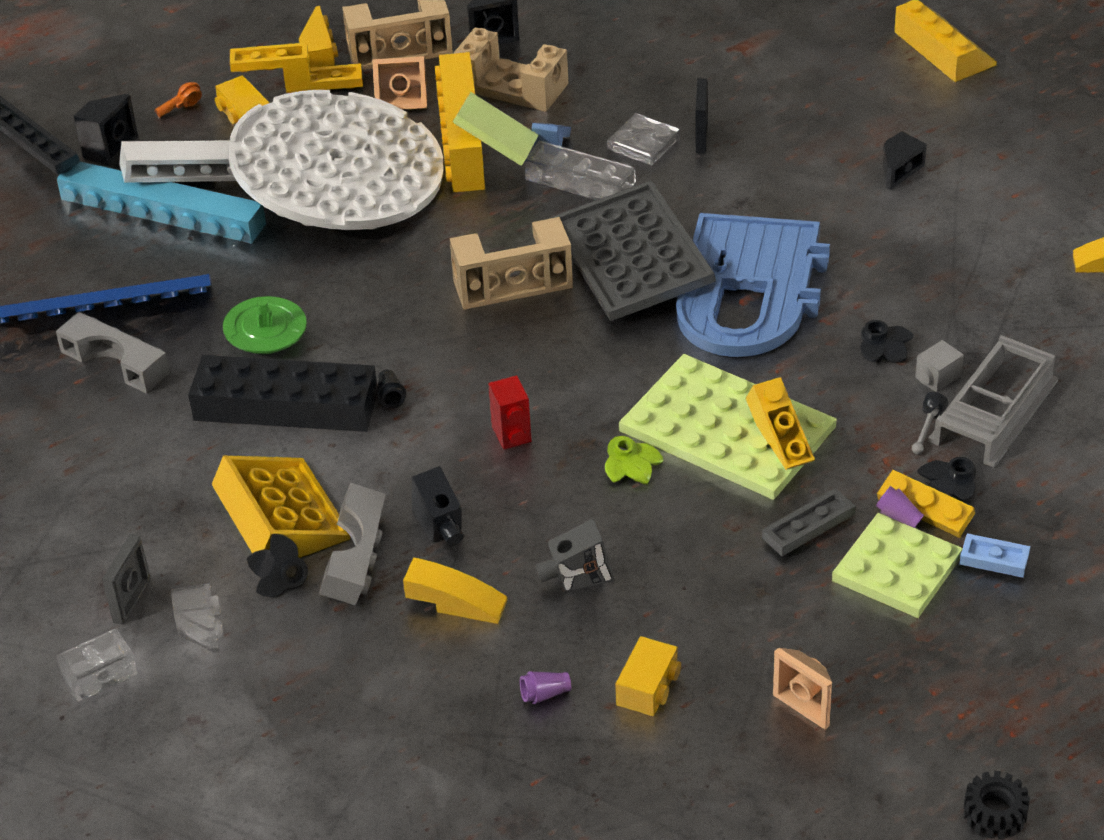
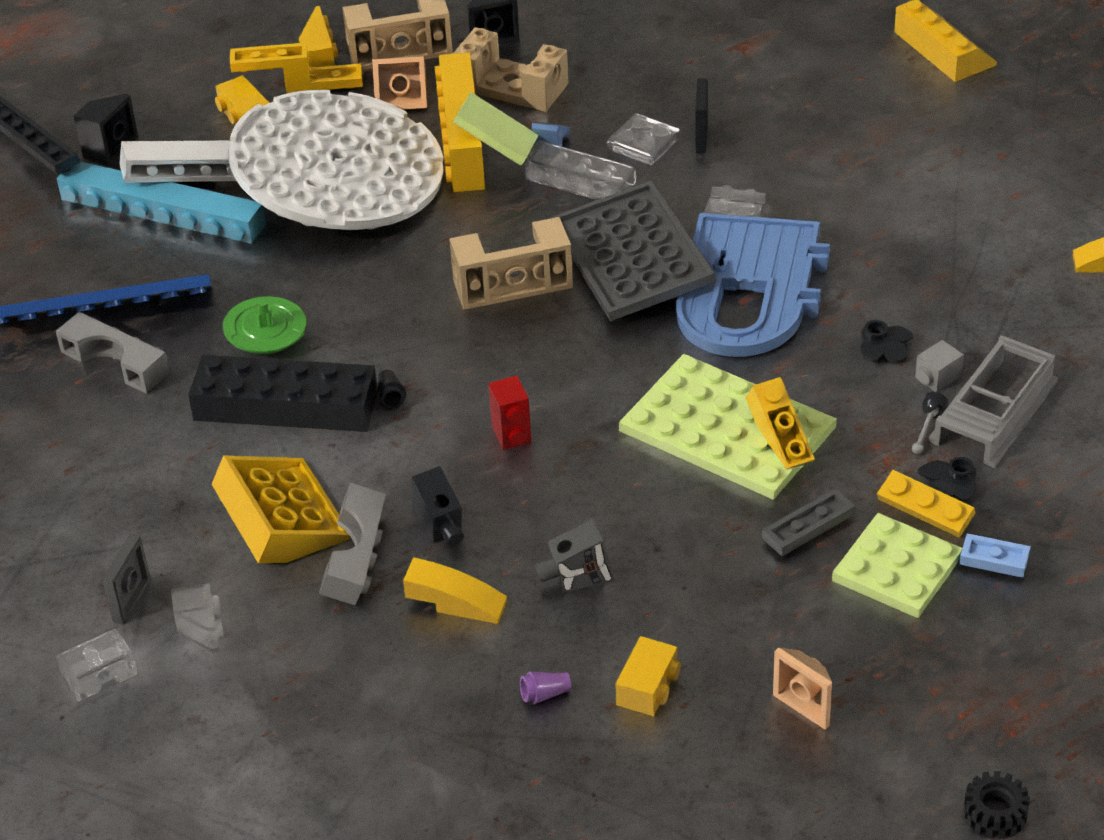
(187, 96): orange plate -> none
(273, 564): black plate -> none
(633, 462): lime plate -> none
(727, 207): none -> clear plate
(898, 507): medium lavender cone -> none
(902, 158): black slope -> none

